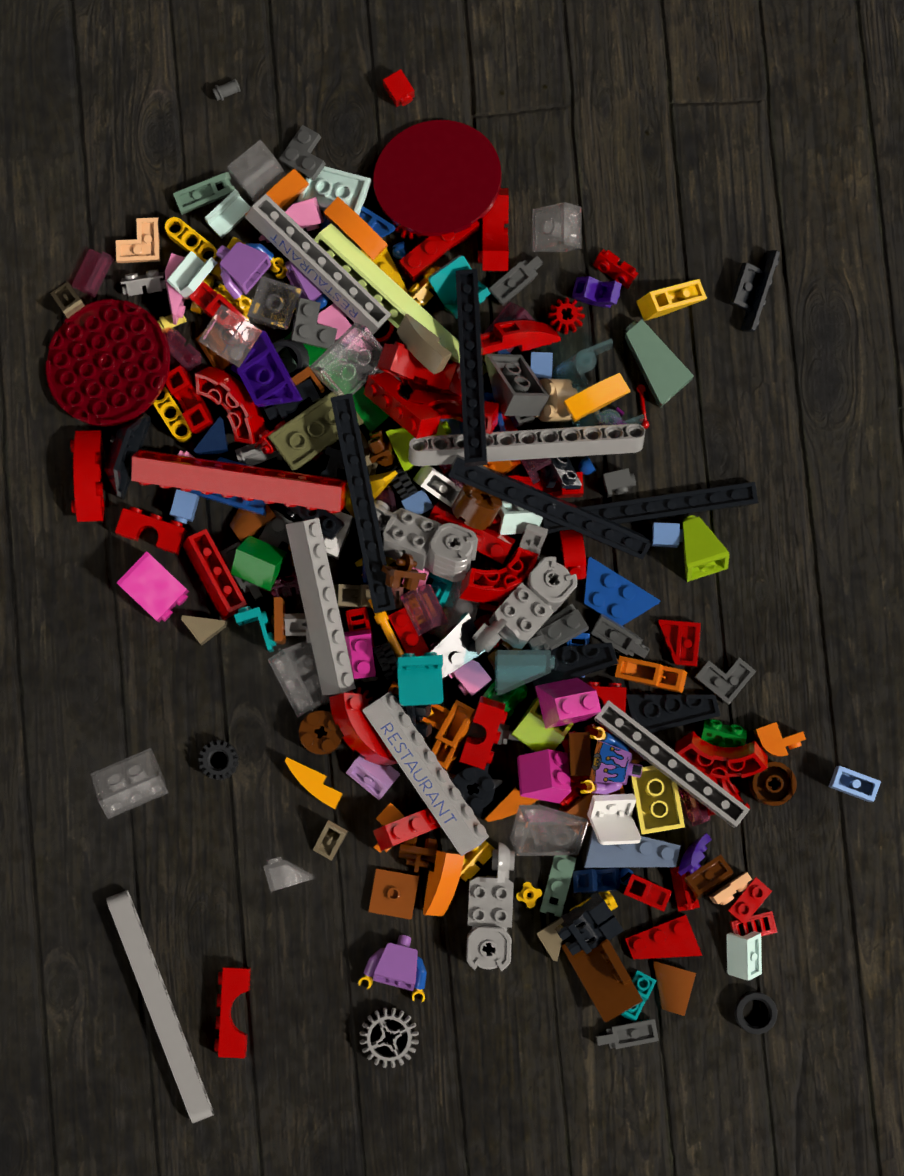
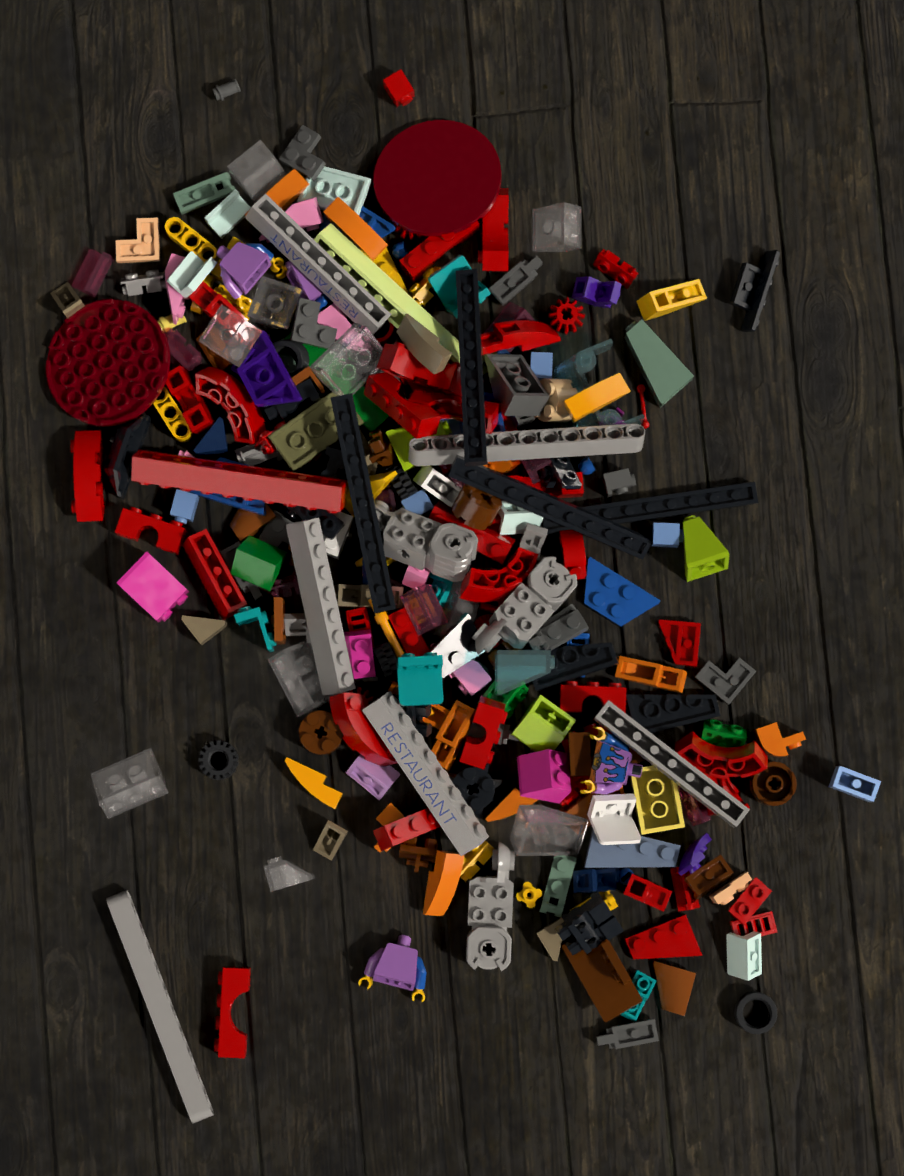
(393, 894): dark orange plate -> none
(405, 571): reddish brown hips -> none
(405, 1029): light grey gear -> none
(567, 702): dark pink slope -> none
(621, 637): dark grey hinge -> none

